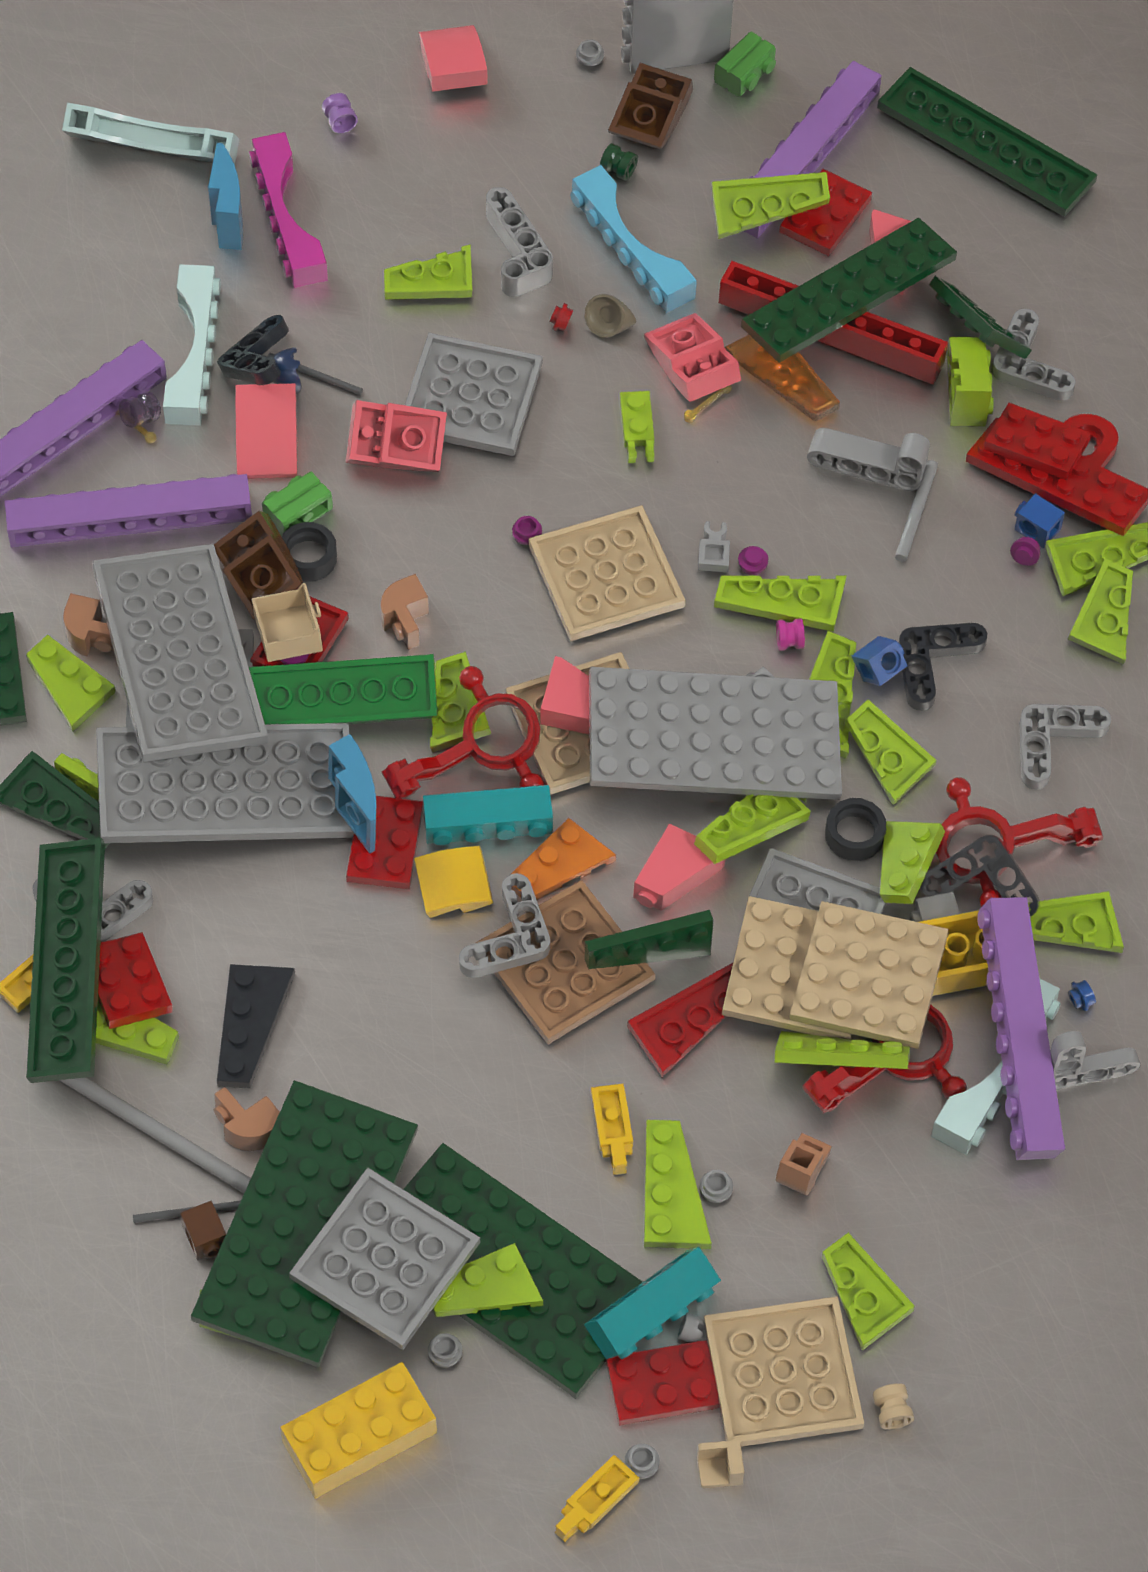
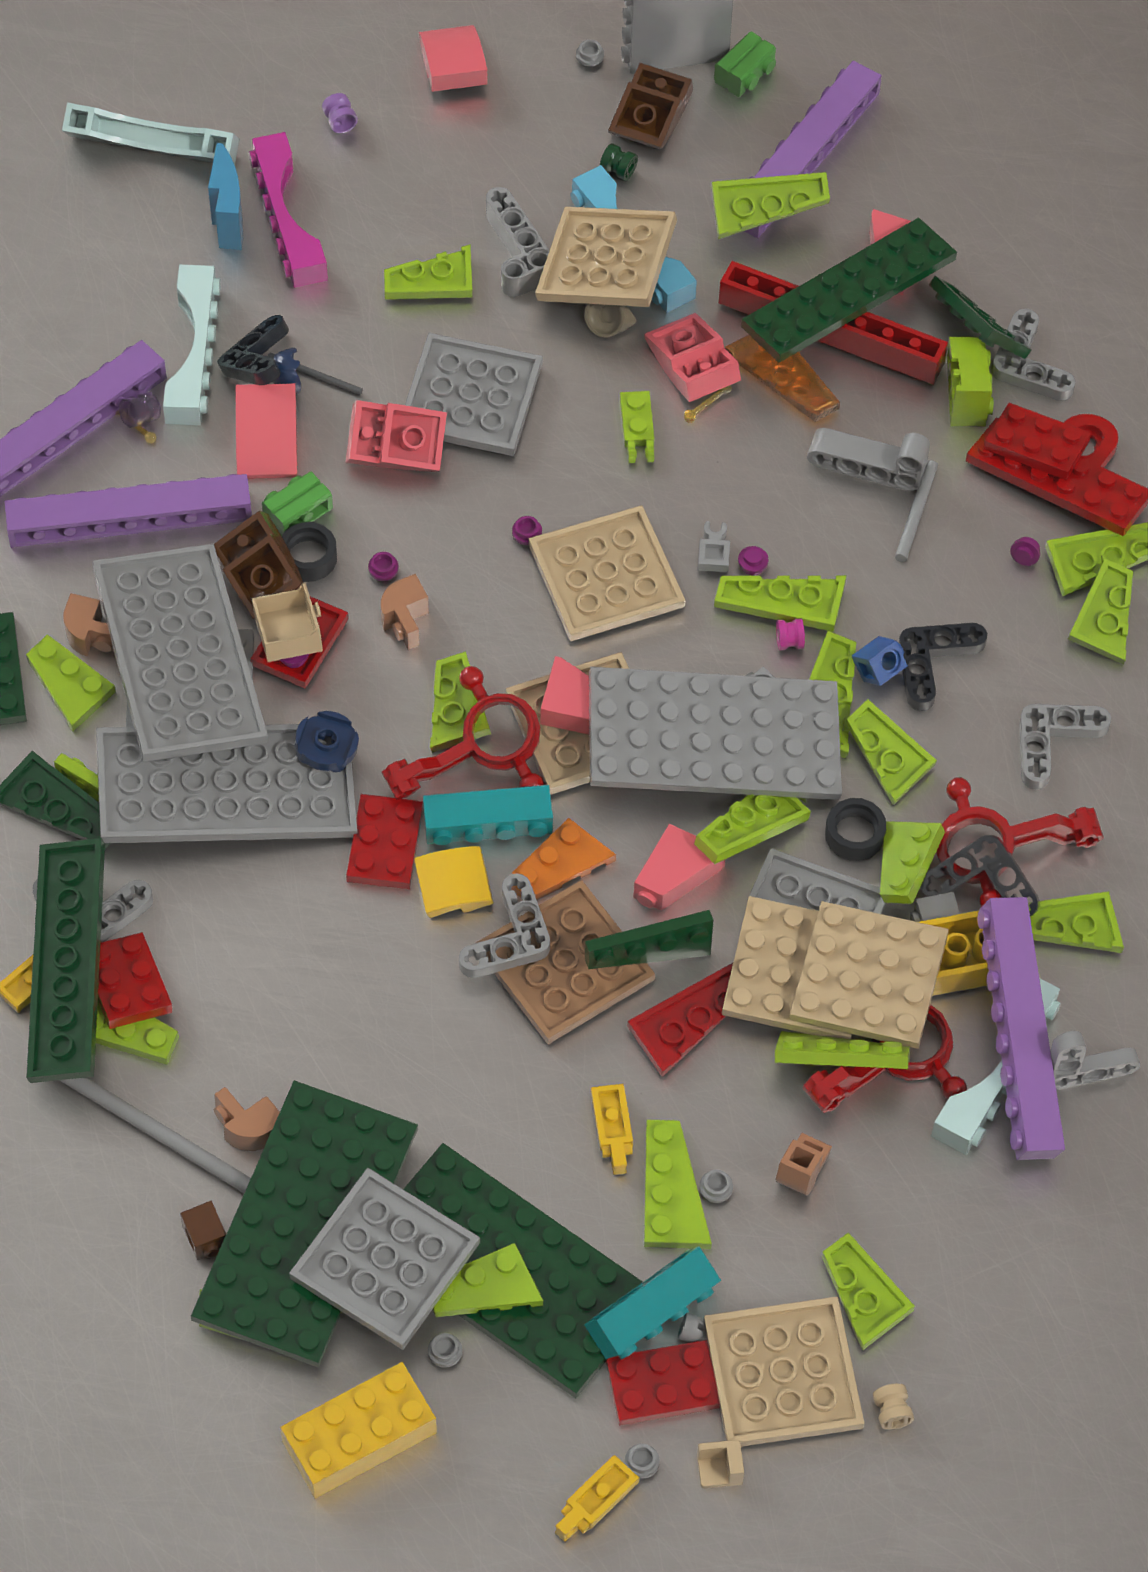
(176, 1212): dark grey axle -> none
(249, 1019): black wing -> none
(321, 756): none -> dark blue plate
(347, 691): green plate -> none
(353, 789): dark azure slope -> none
(383, 566): none -> magenta plate
(561, 317): red plate -> none
(606, 256): none -> tan plate
(828, 224): red plate -> none
(987, 141): dark green plate -> none
(1038, 519): blue brick -> none
(1081, 995): blue plate -> none

